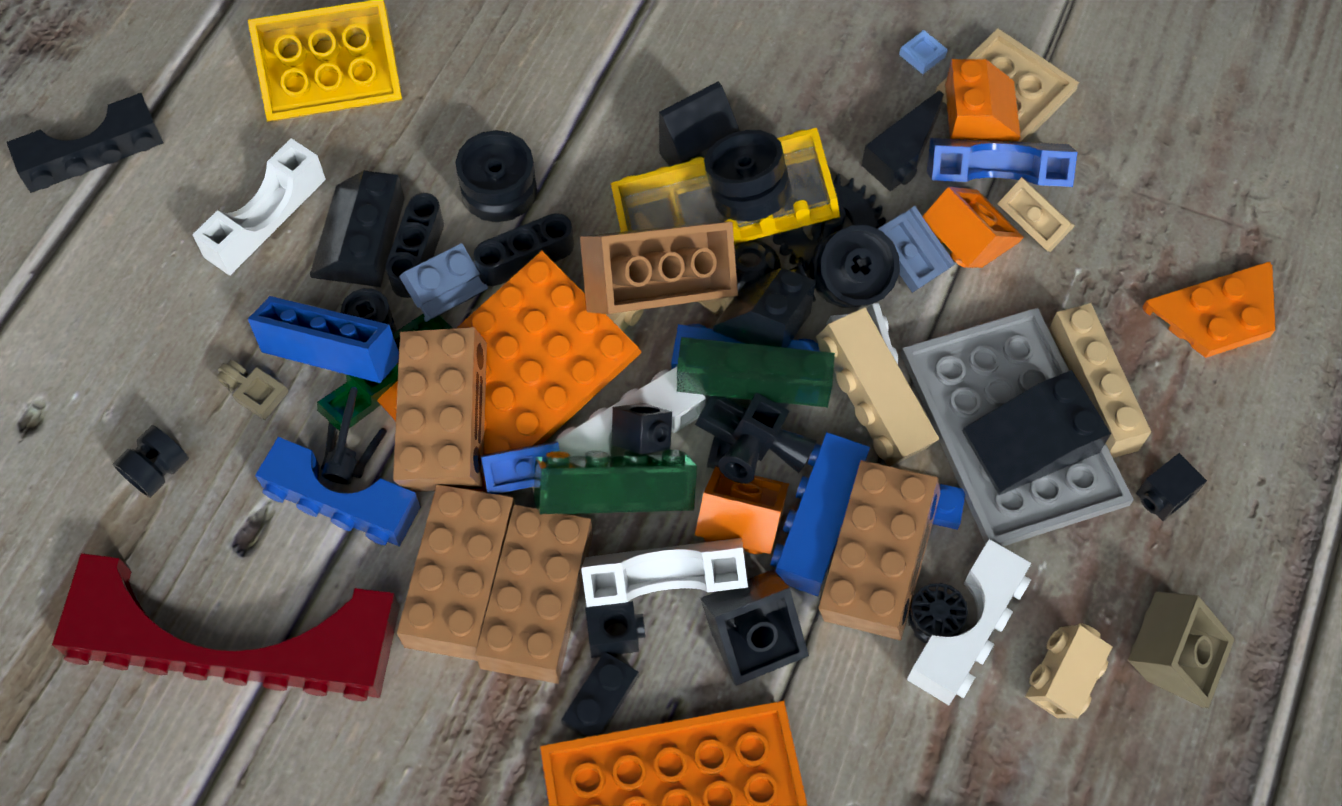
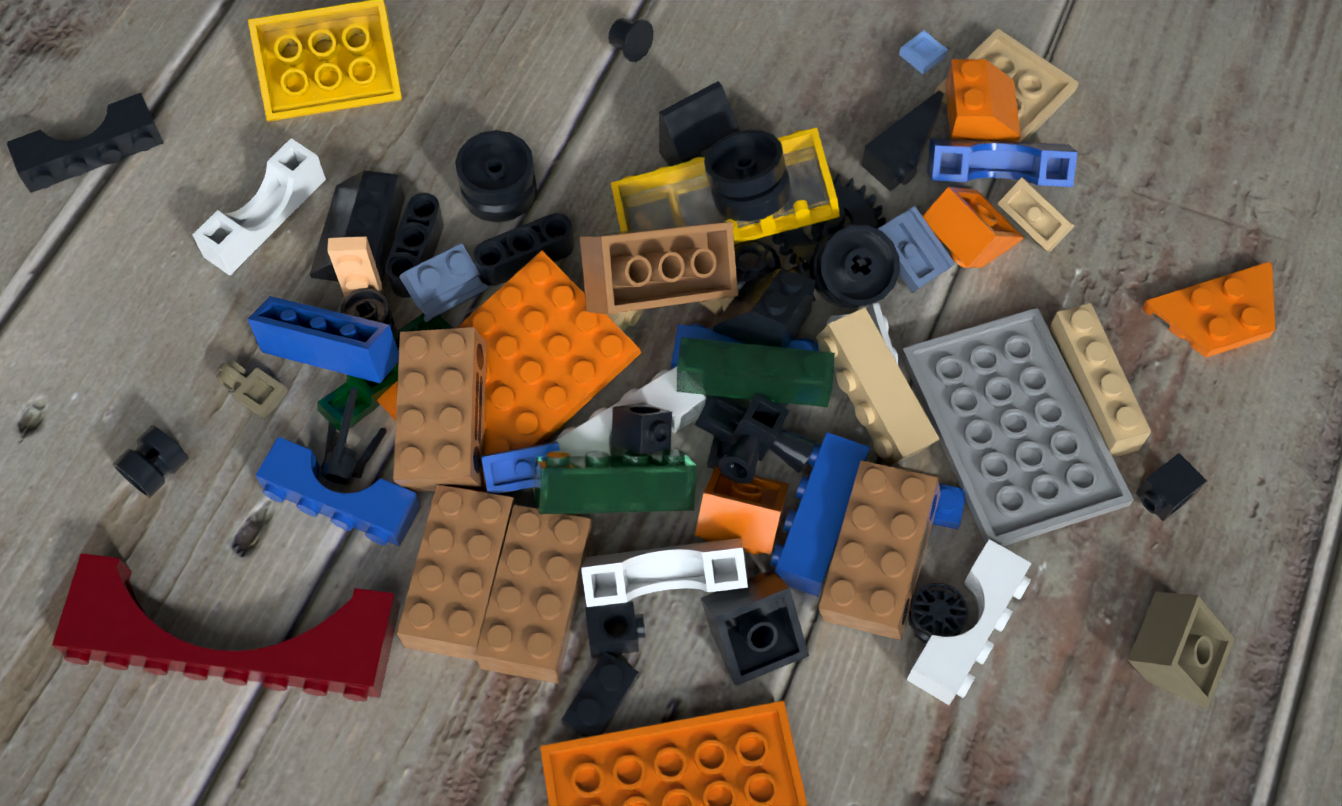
(354, 264): none -> light nougat plate
(631, 38): none -> black piece
(1037, 433): black slope -> none
(1069, 671): tan brick -> none

